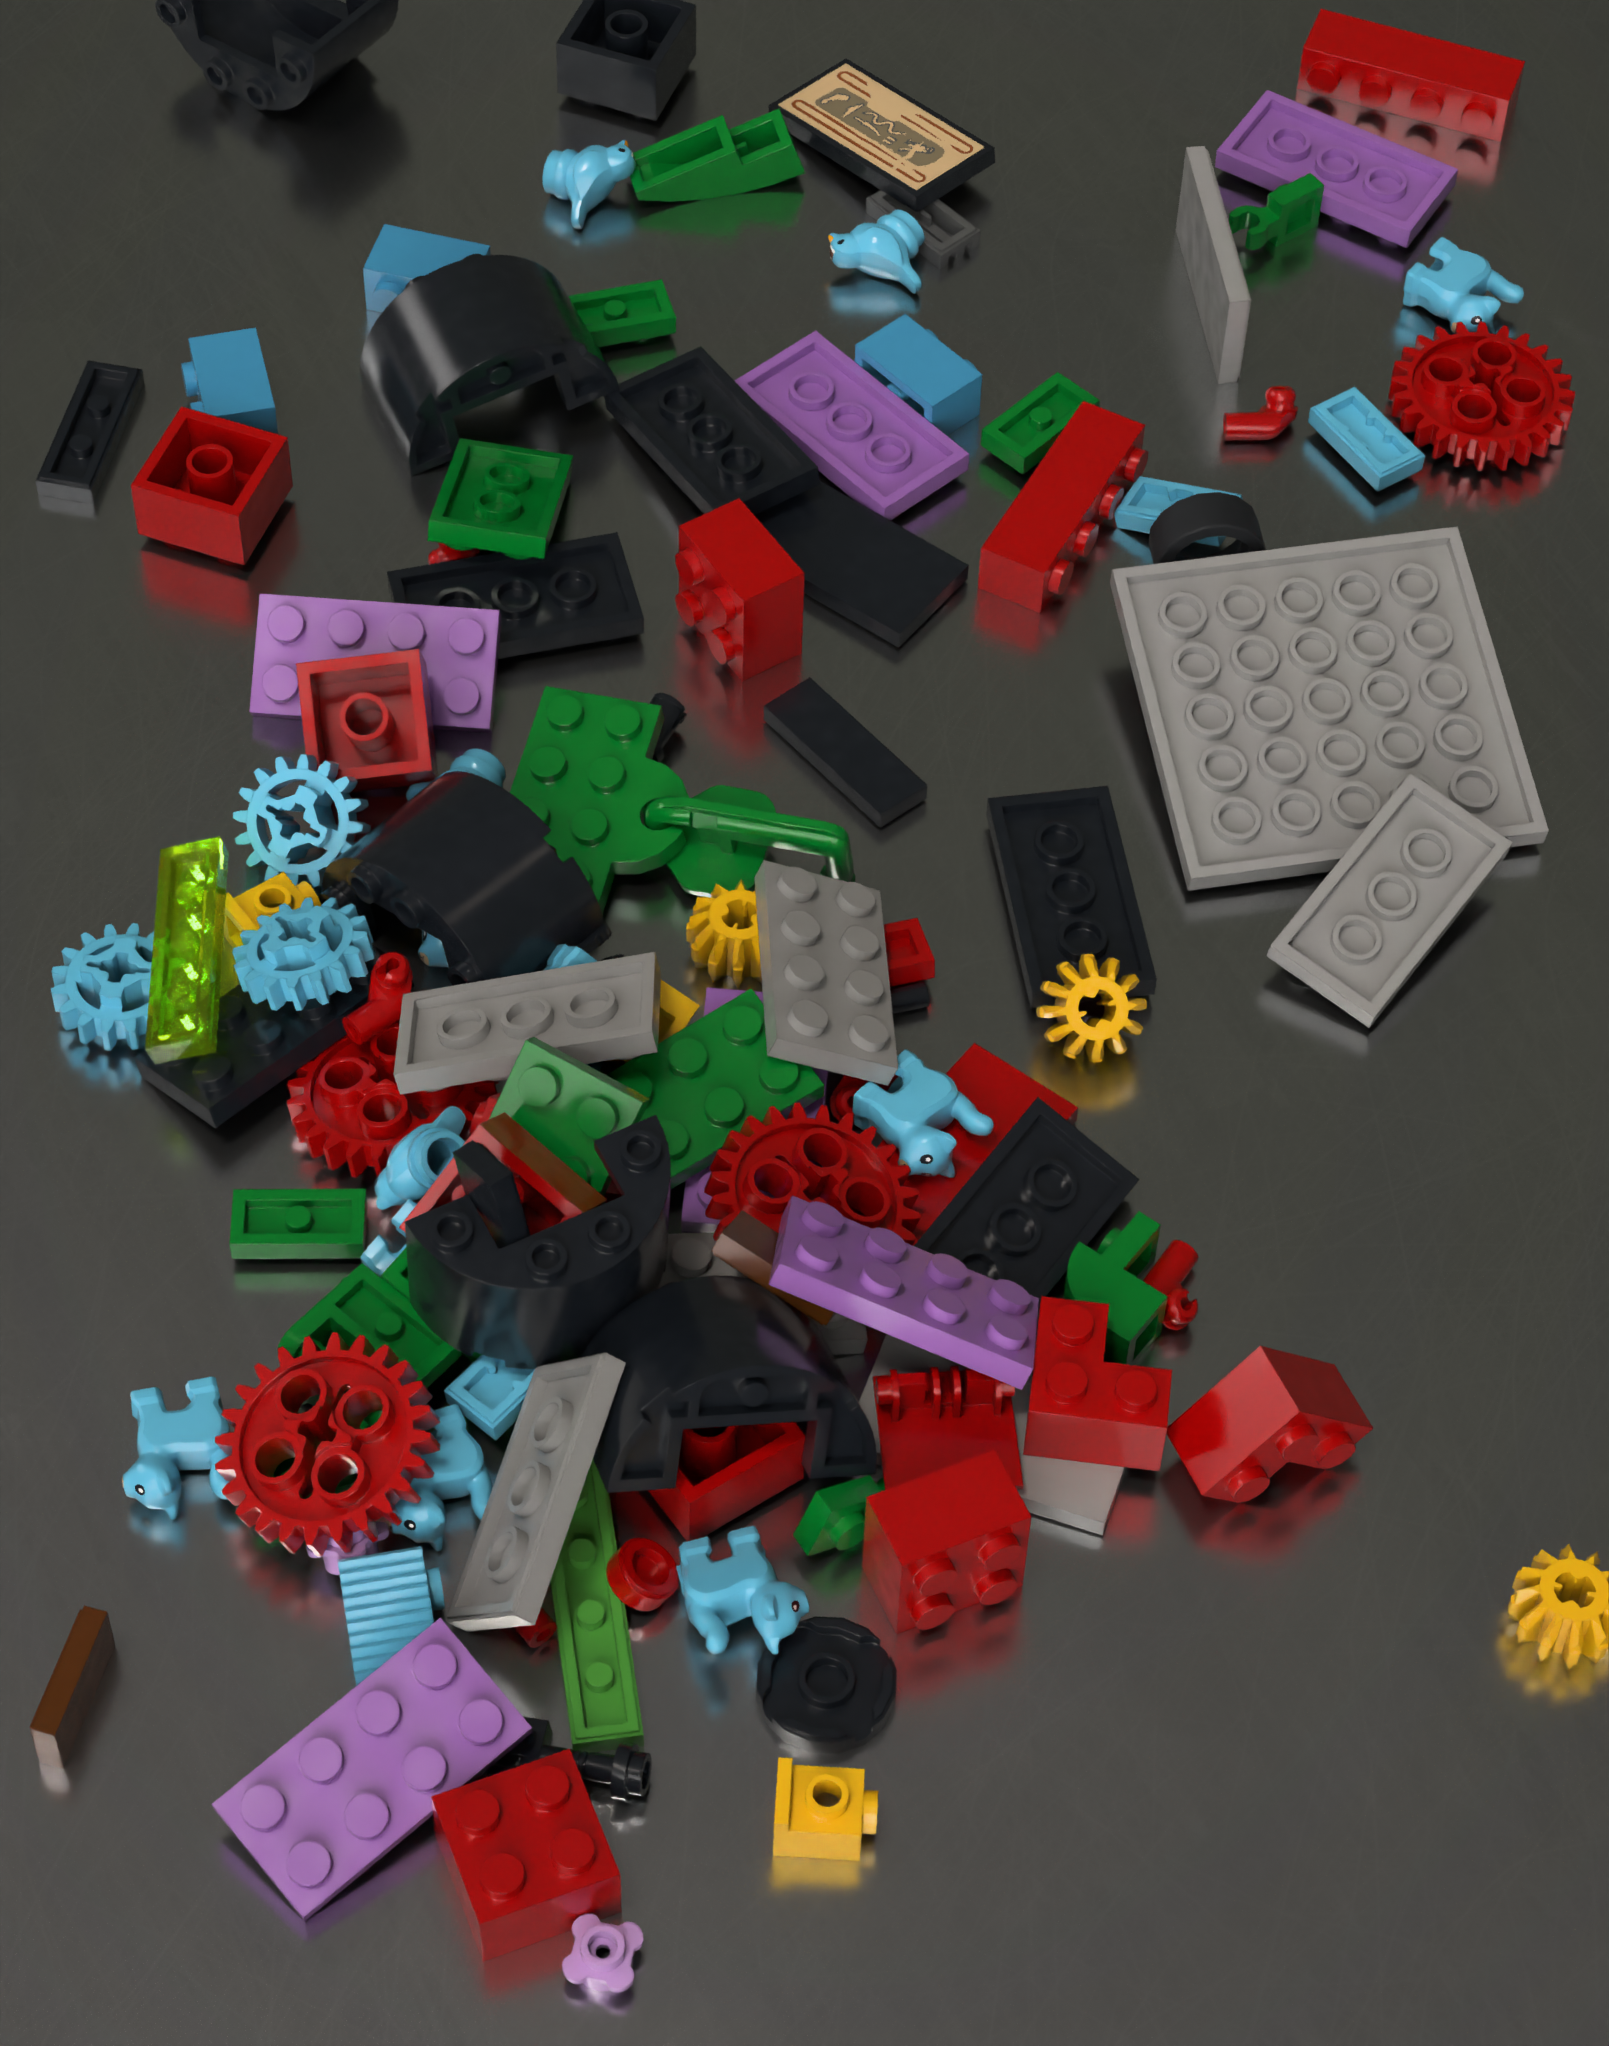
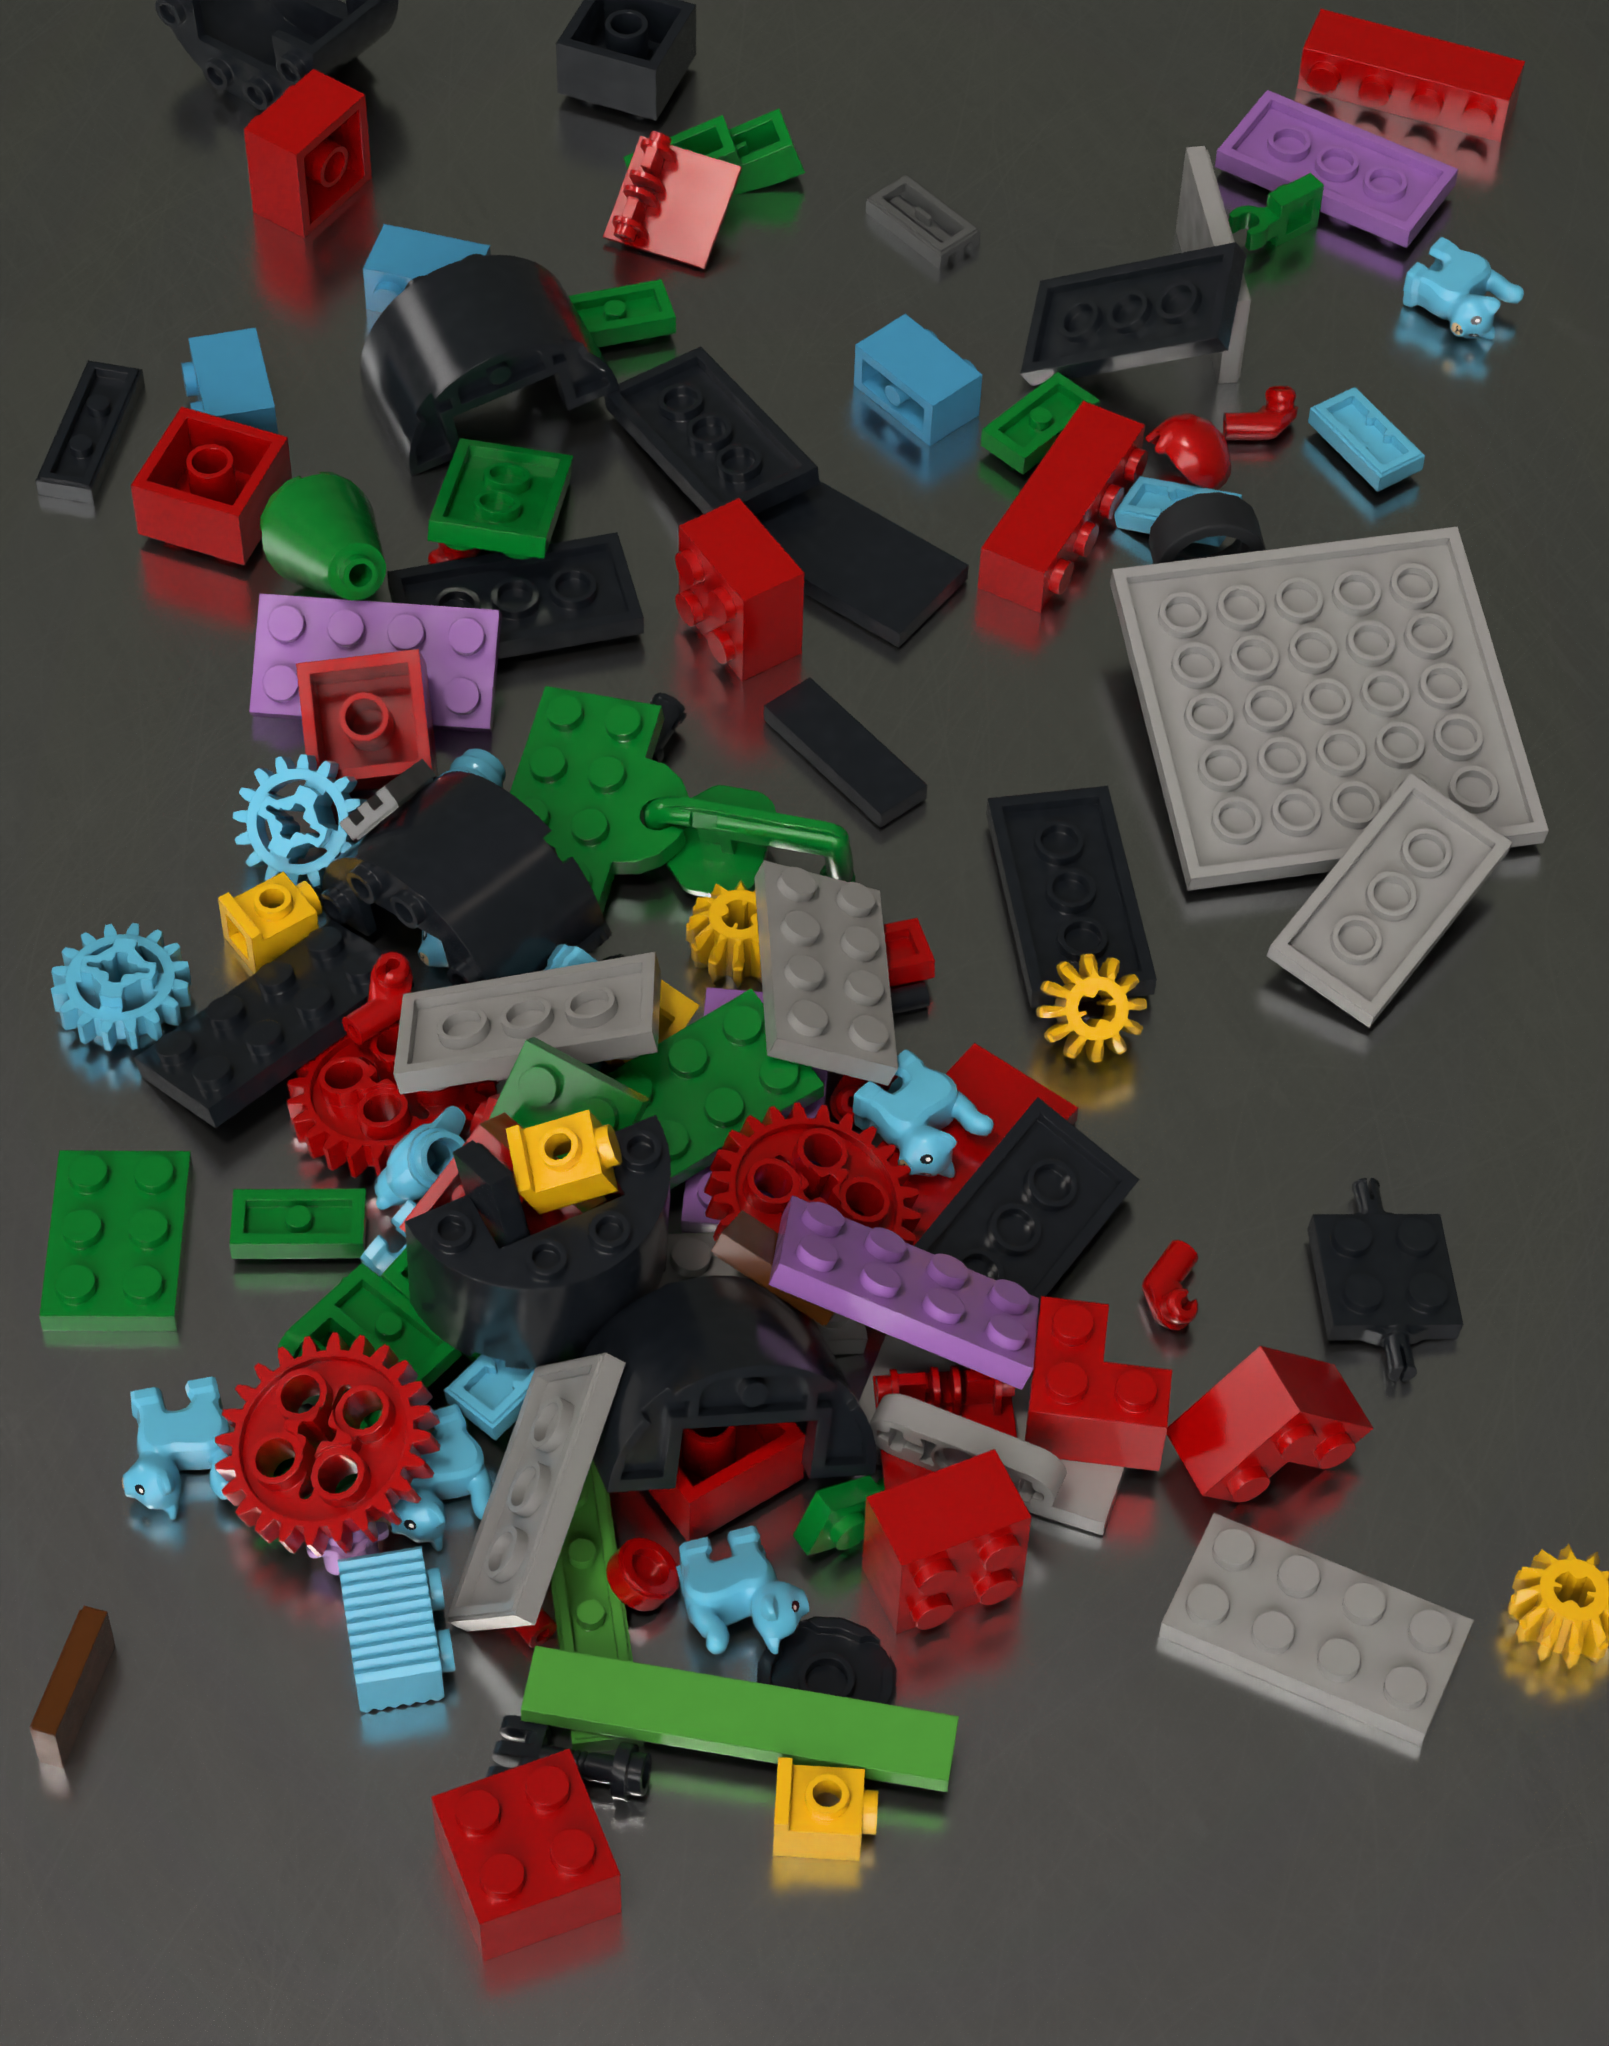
(116, 1241): none -> green plate
(187, 951): clear neon green plate -> none
(303, 953): medium azure gear -> none
(308, 153): none -> red brick
(324, 536): none -> green cone
(369, 1768): medium lavender plate -> none
(388, 800): none -> dark grey tile
(577, 1177): none -> yellow brick
(586, 175): medium azure animal -> none
(607, 1973): lavender plate -> none
(672, 201): none -> hinge
(738, 1717): none -> bright green tile
(854, 426): medium lavender plate -> none
(881, 248): medium azure animal -> none
(883, 135): tile -> none
(941, 1438): none -> light grey beam
(1114, 1279): green brick -> none
(1134, 314): none -> black plate
(1194, 448): none -> red hair
(1316, 1629): none -> light grey plate
(1384, 1278): none -> black plate
(1481, 396): red gear -> none

